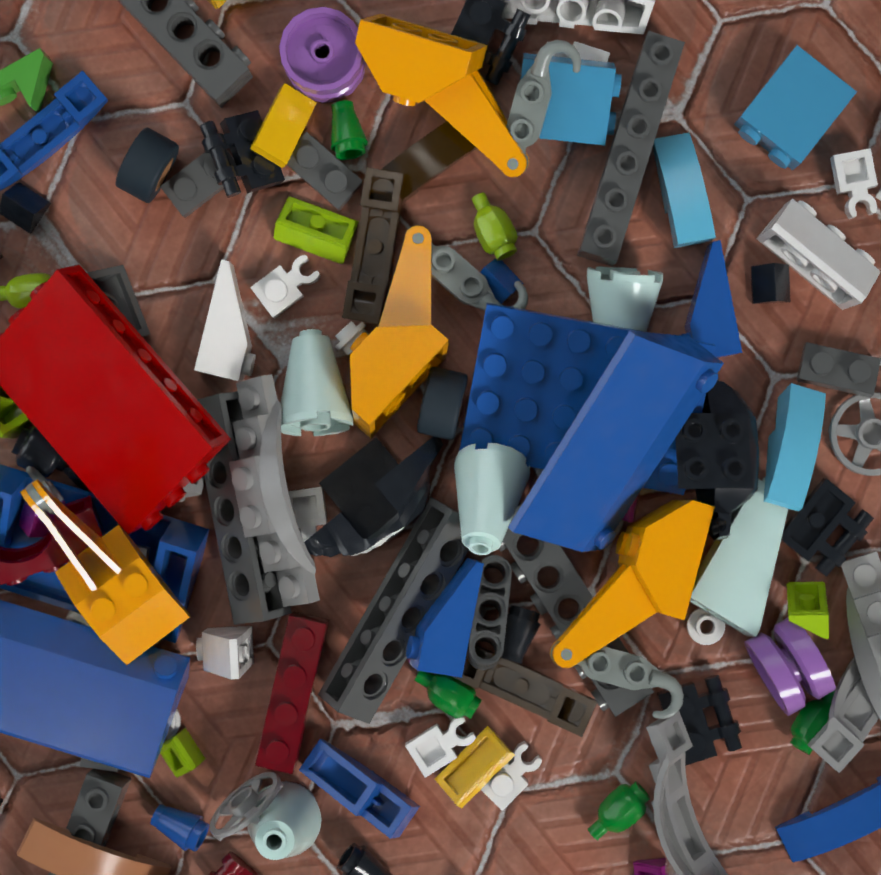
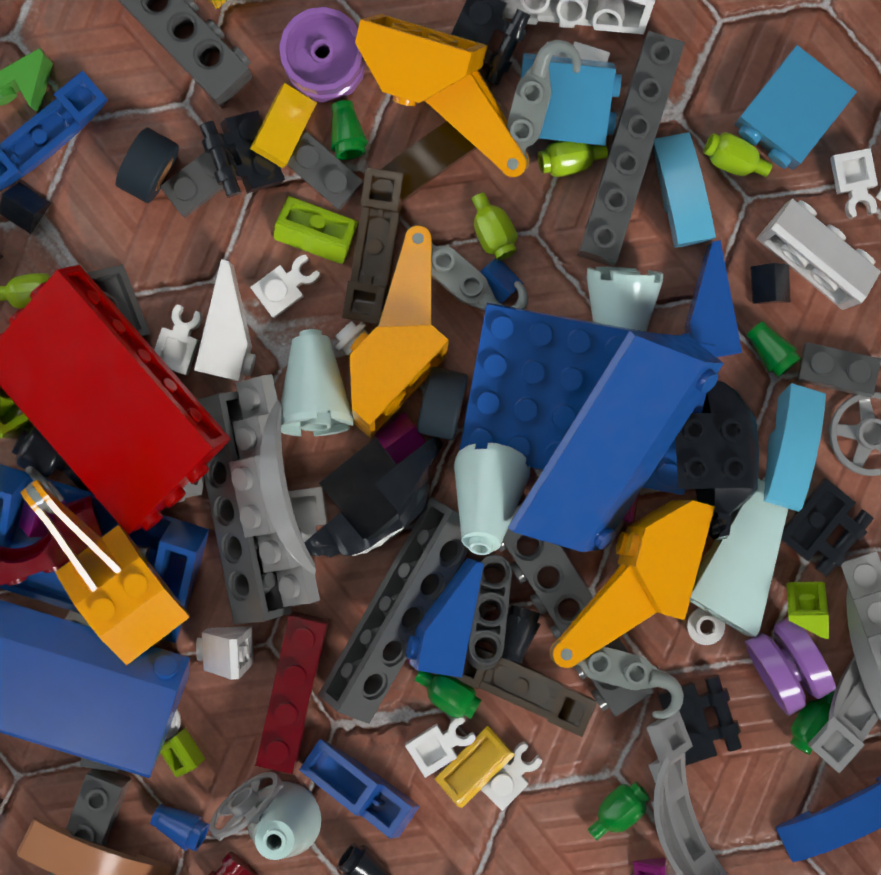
(176, 345): none -> white plate
(400, 438): none -> magenta slope
(569, 158): none -> lime plant
(735, 155): none -> lime plant
(774, 350): none -> green cone

